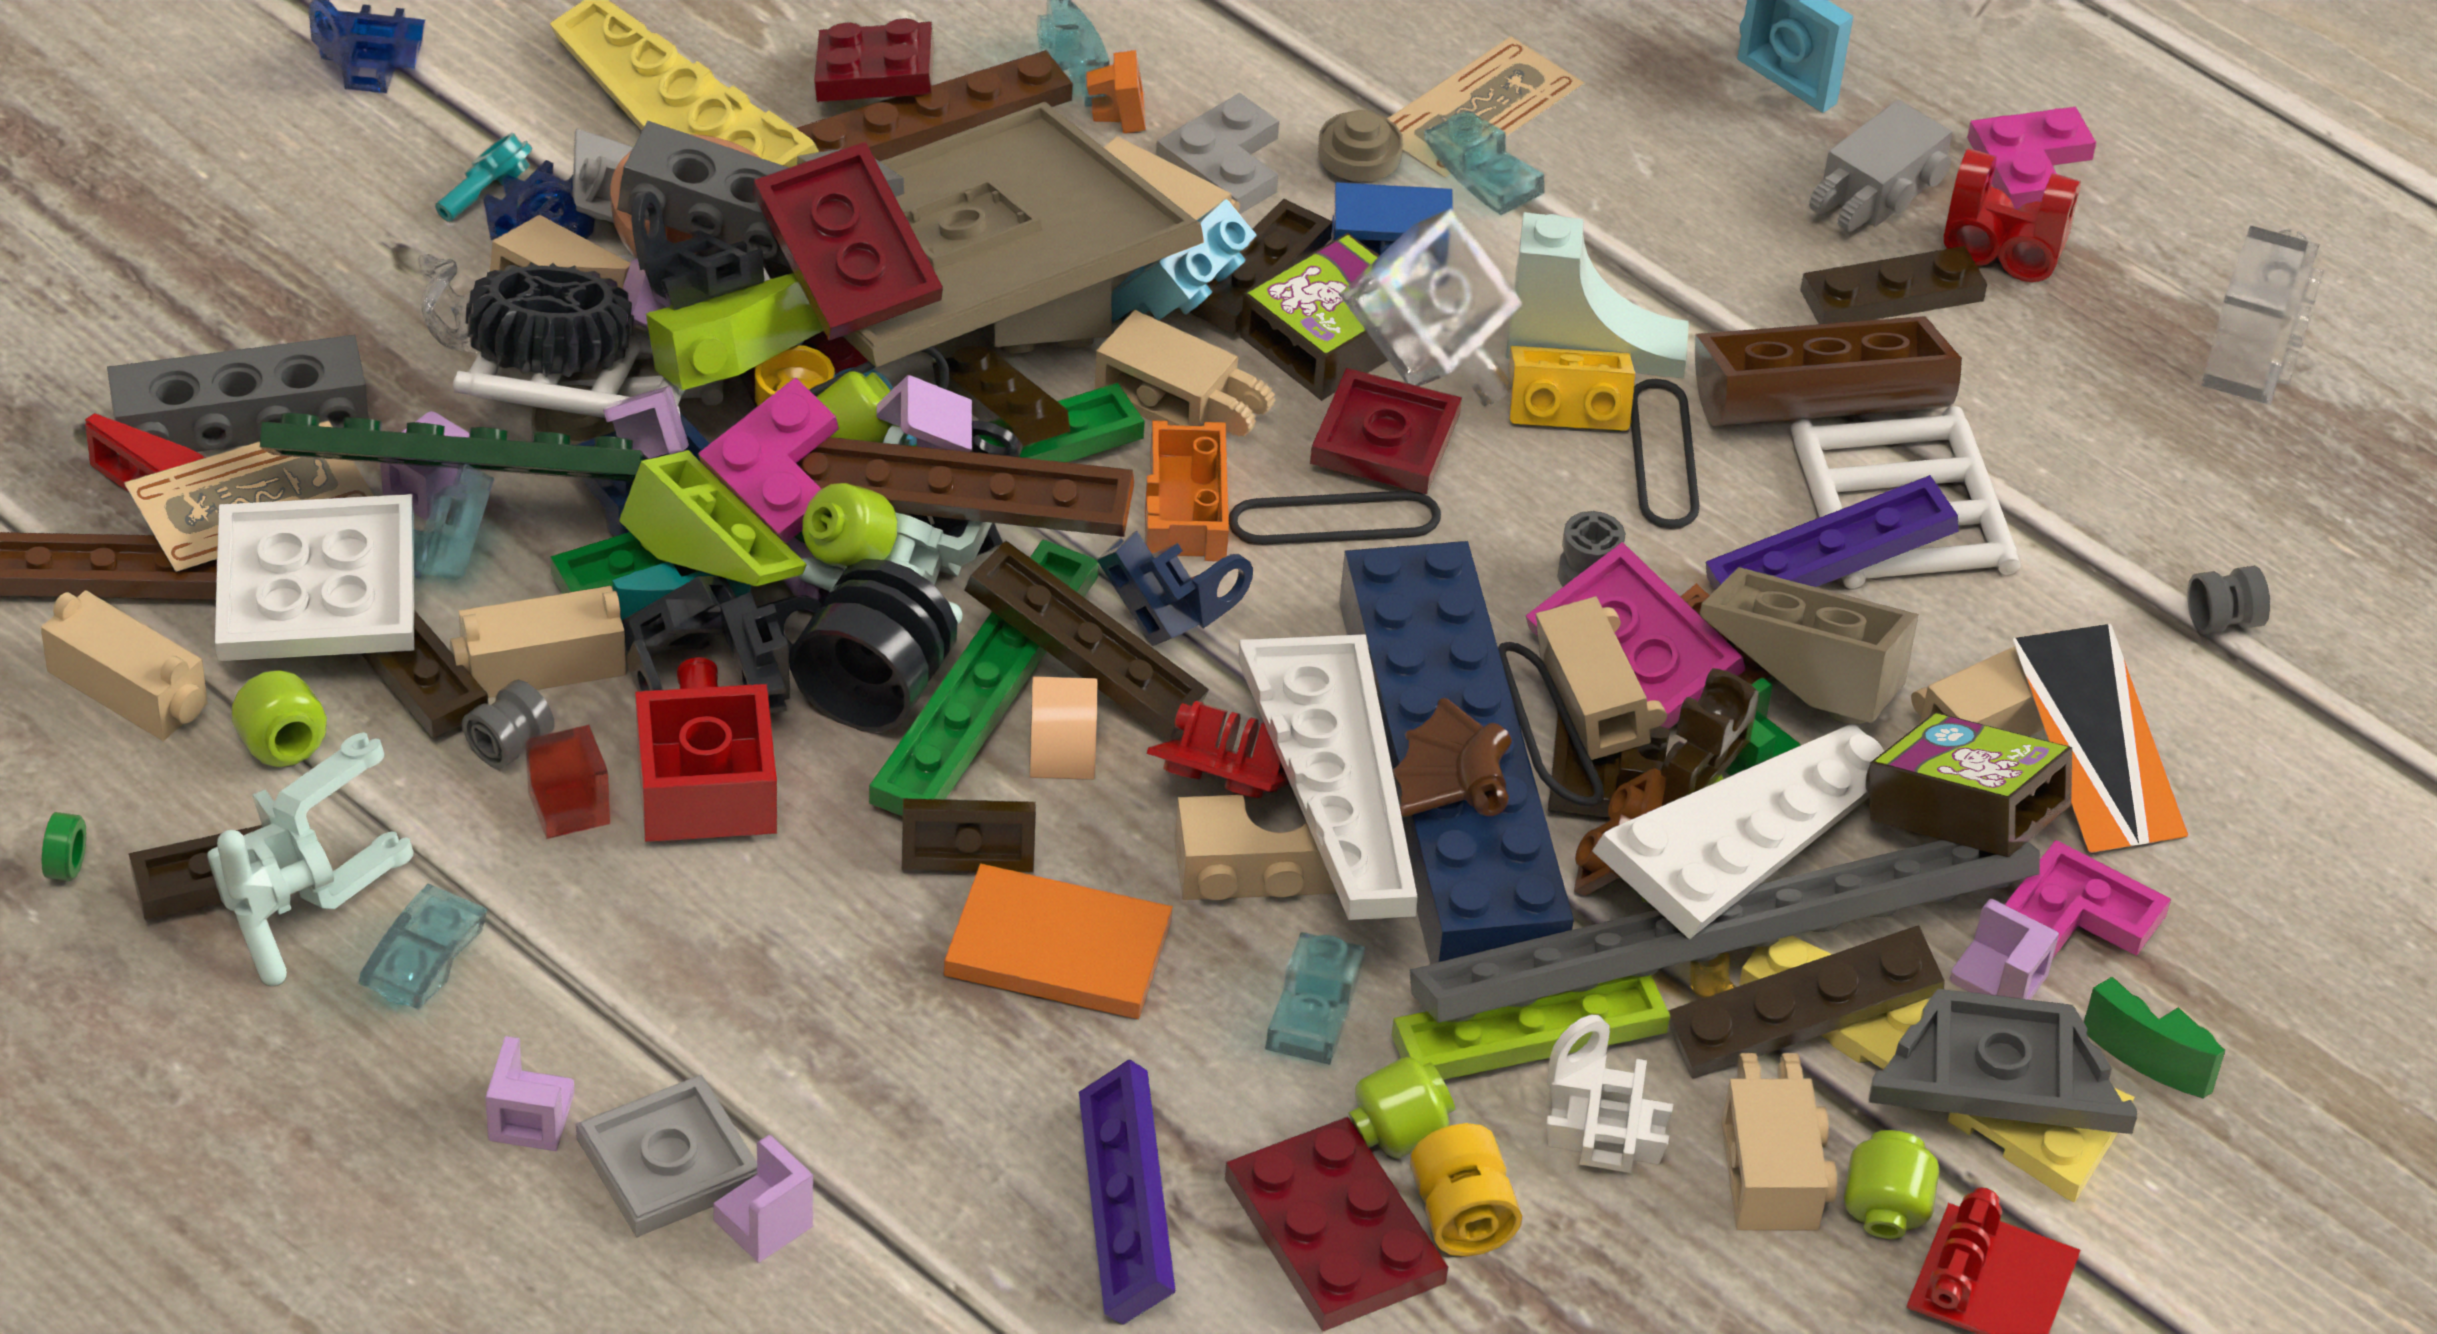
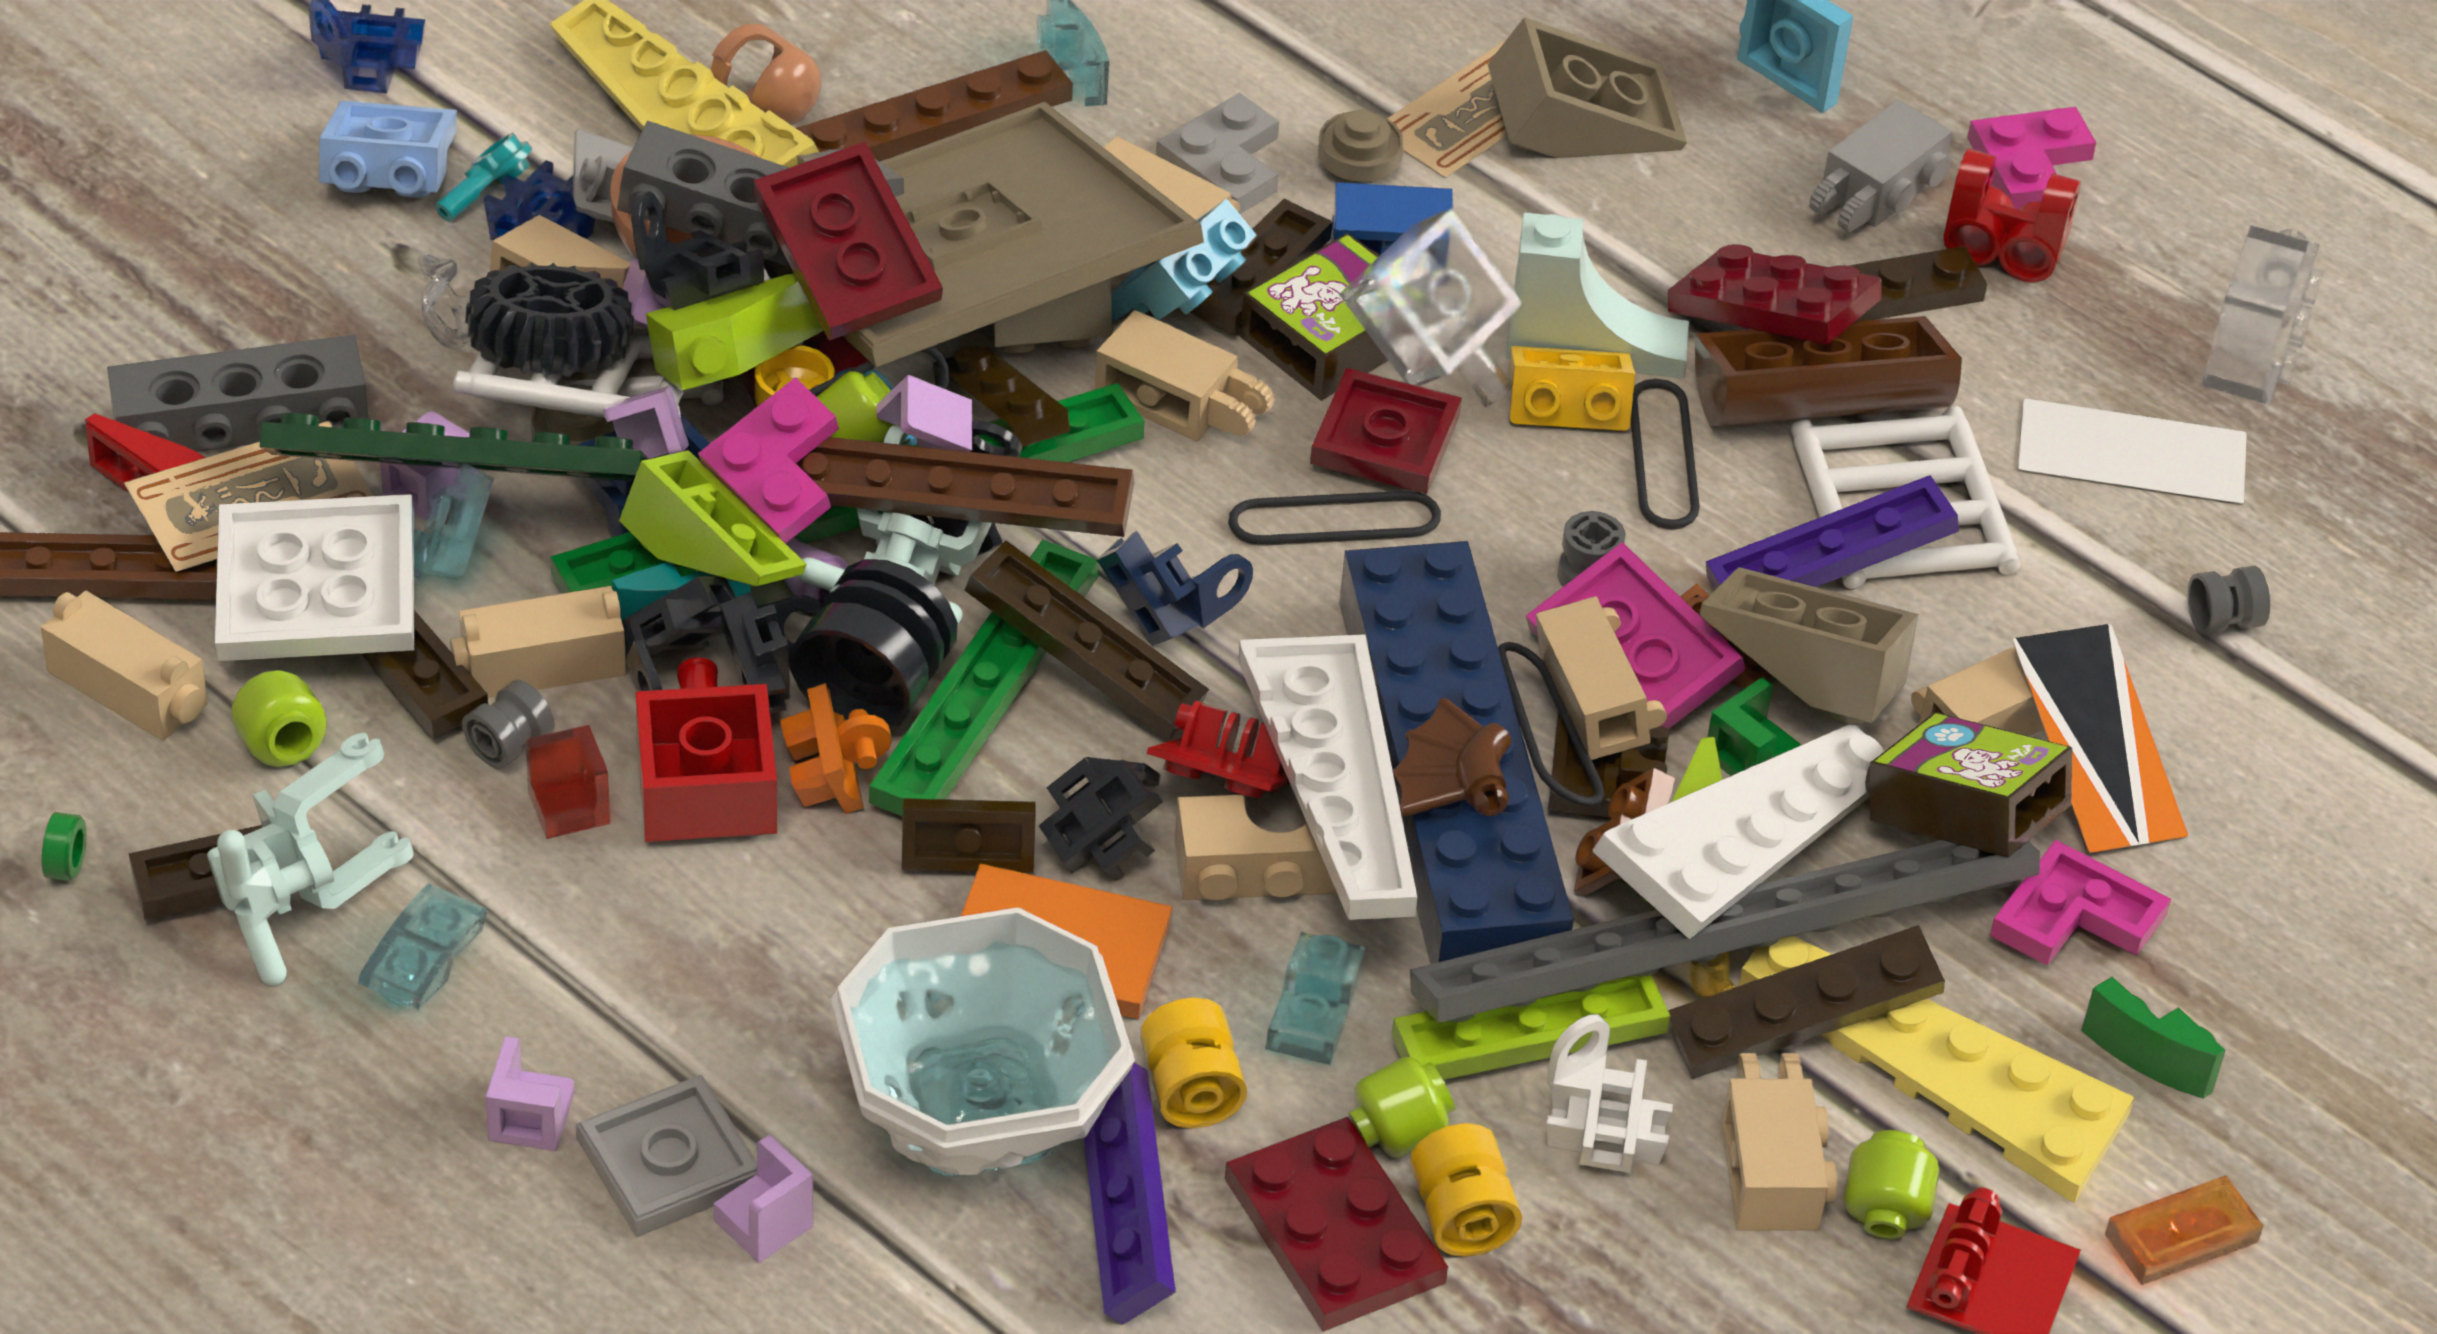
(386, 148): none -> light blue plate
(786, 85): none -> nougat helmet
(840, 746): none -> orange hips
(853, 528): lime head -> none
(874, 60): dark red plate -> none
(982, 1039): none -> rock
(1063, 728): light nougat brick -> none
(1089, 822): none -> black piece
(1123, 92): orange tile -> none
(1188, 490): orange piece -> none
(1193, 1063): none -> yellow wheel
(1479, 161): clear light blue slope -> none
(1581, 96): none -> dark tan slope
(1714, 731): dark brown plate -> none
(1775, 294): none -> dark red plate
(2003, 1063): dark grey wing -> none
(2007, 954): lavender panel -> none
(2133, 451): none -> white sticker
(2183, 1230): none -> clear orange plate

